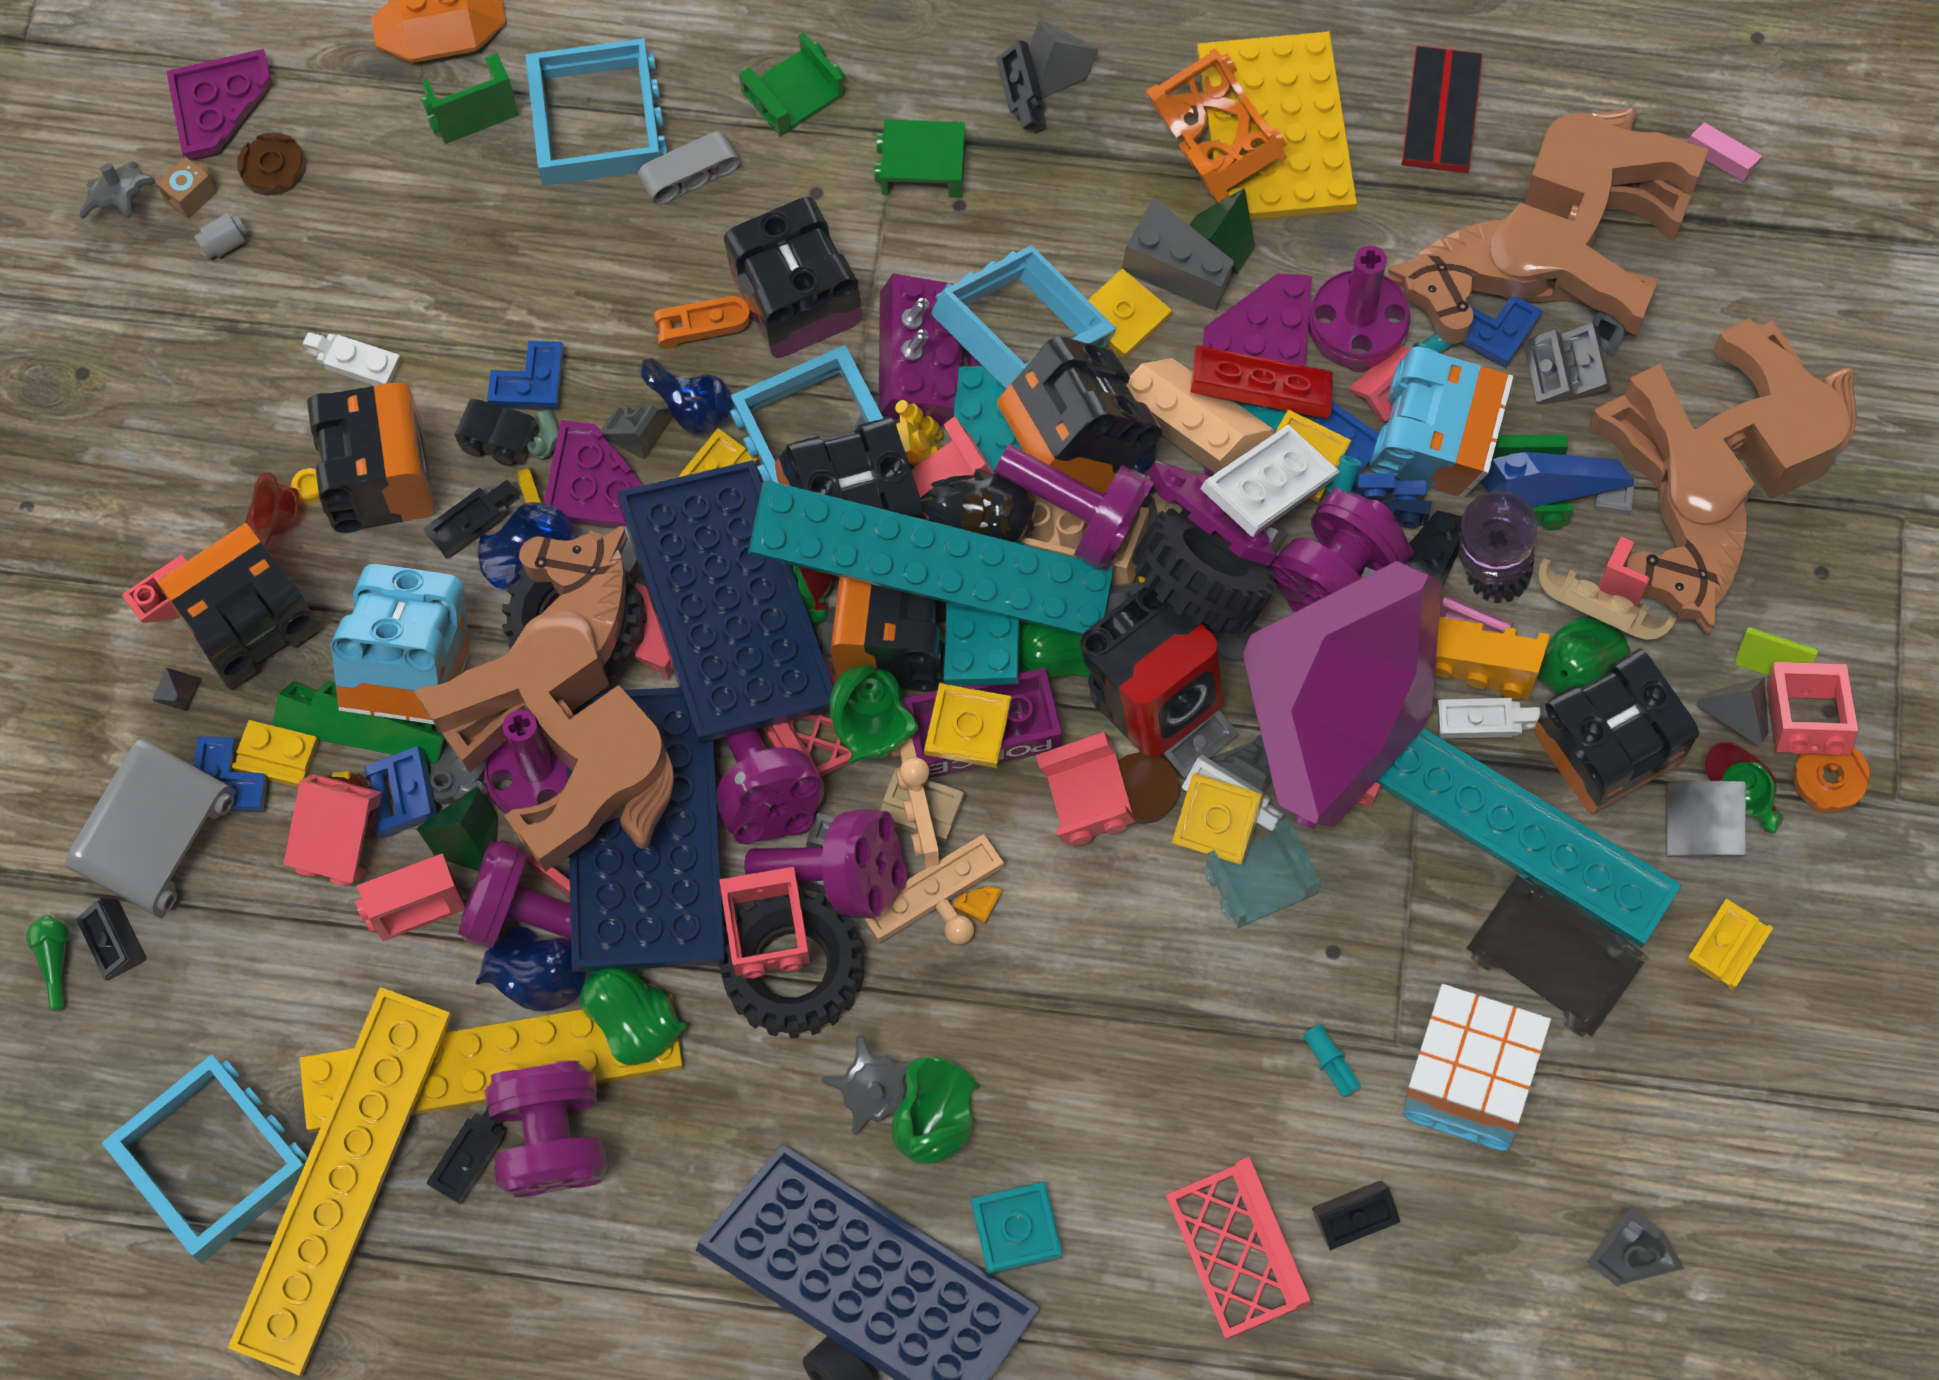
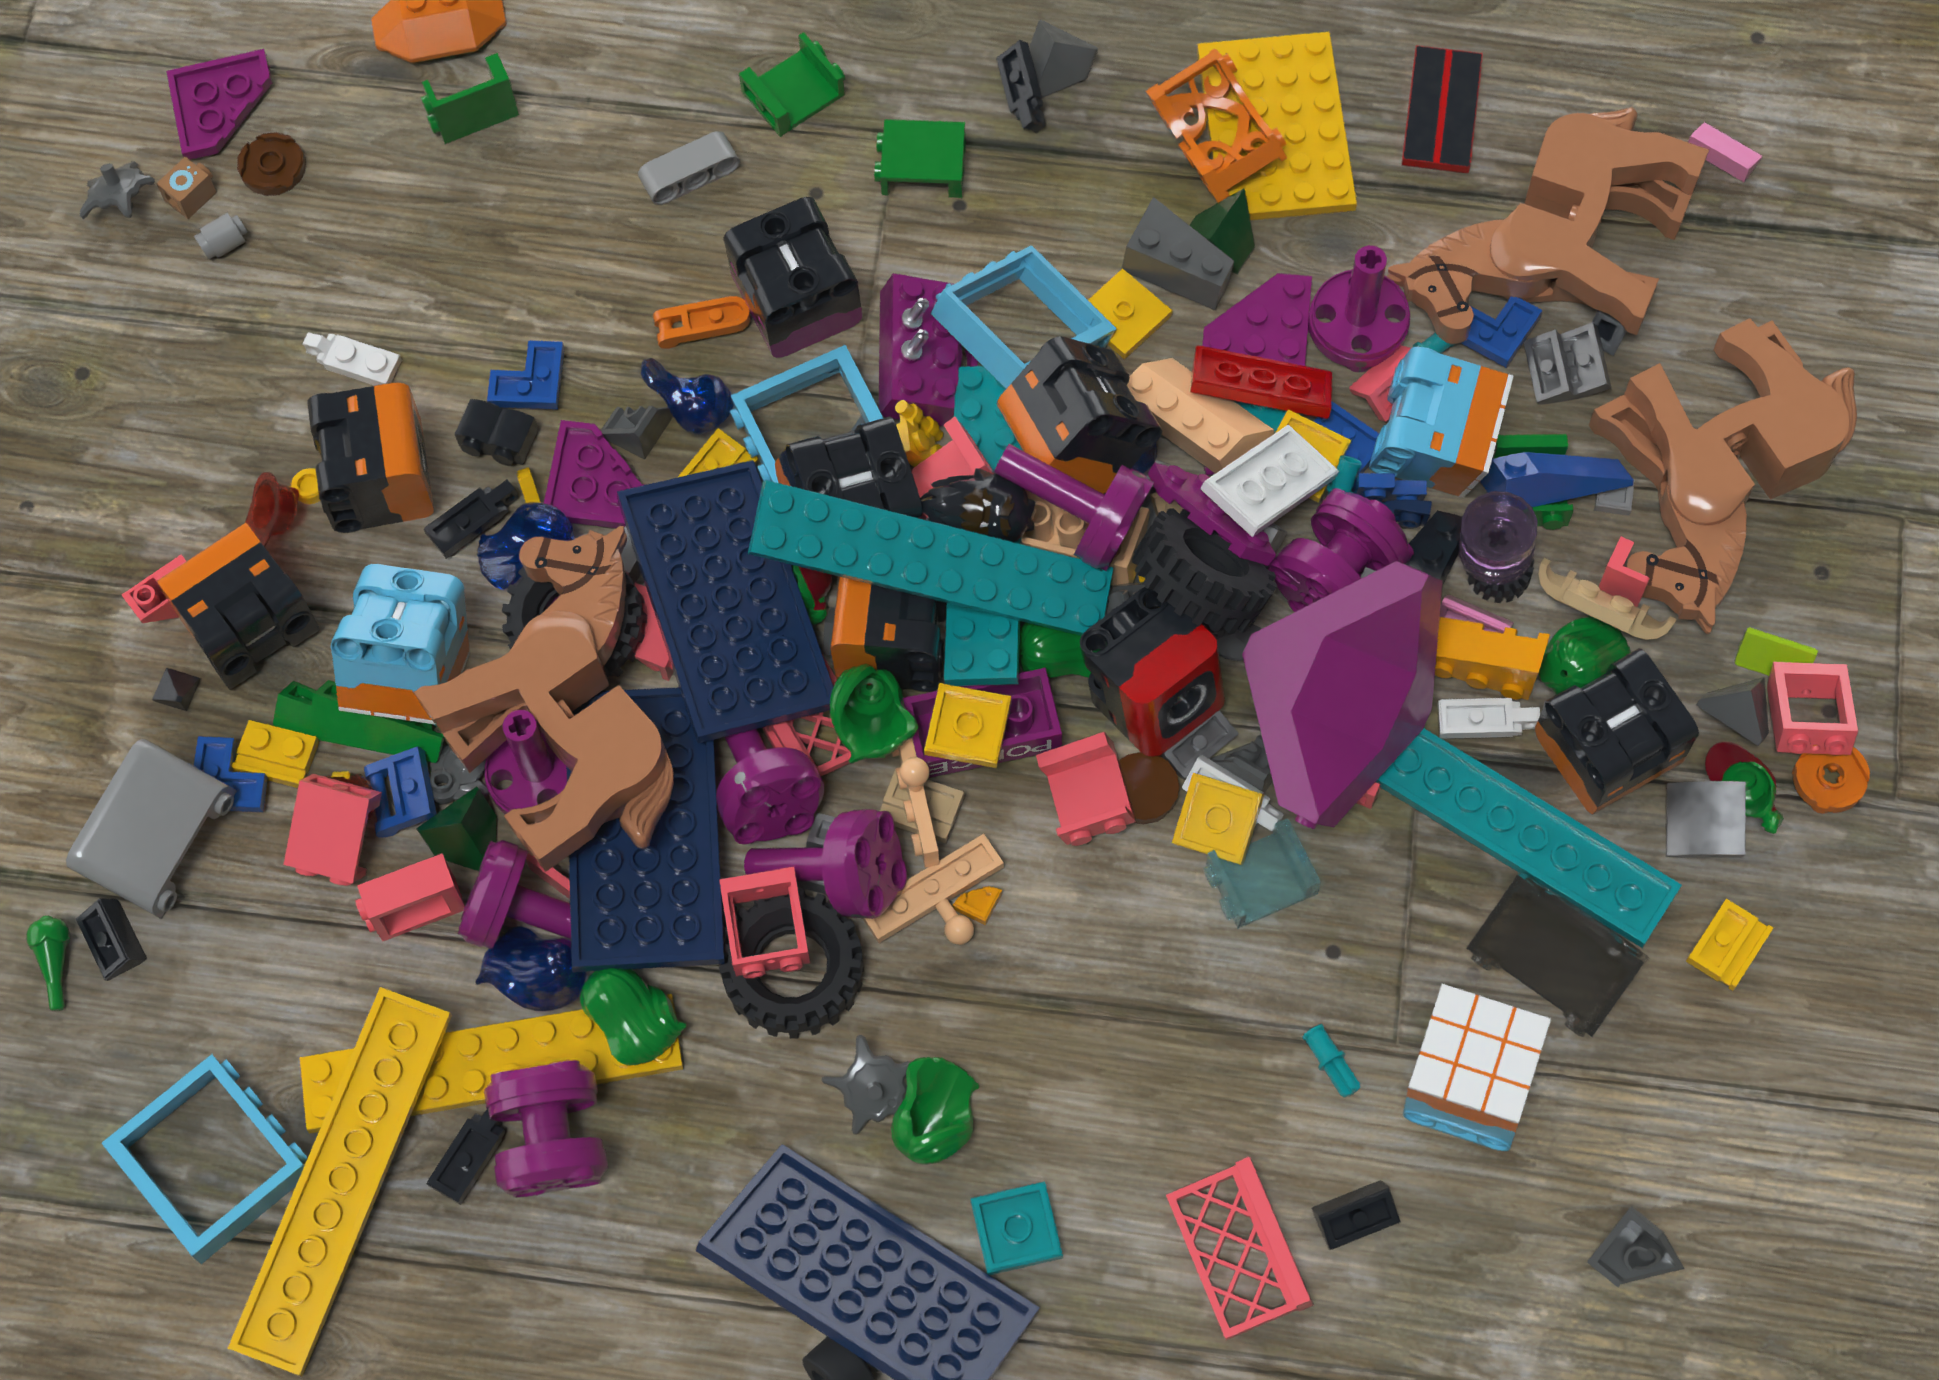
(546, 441): sand green arm -> none
(583, 61): medium azure window -> none

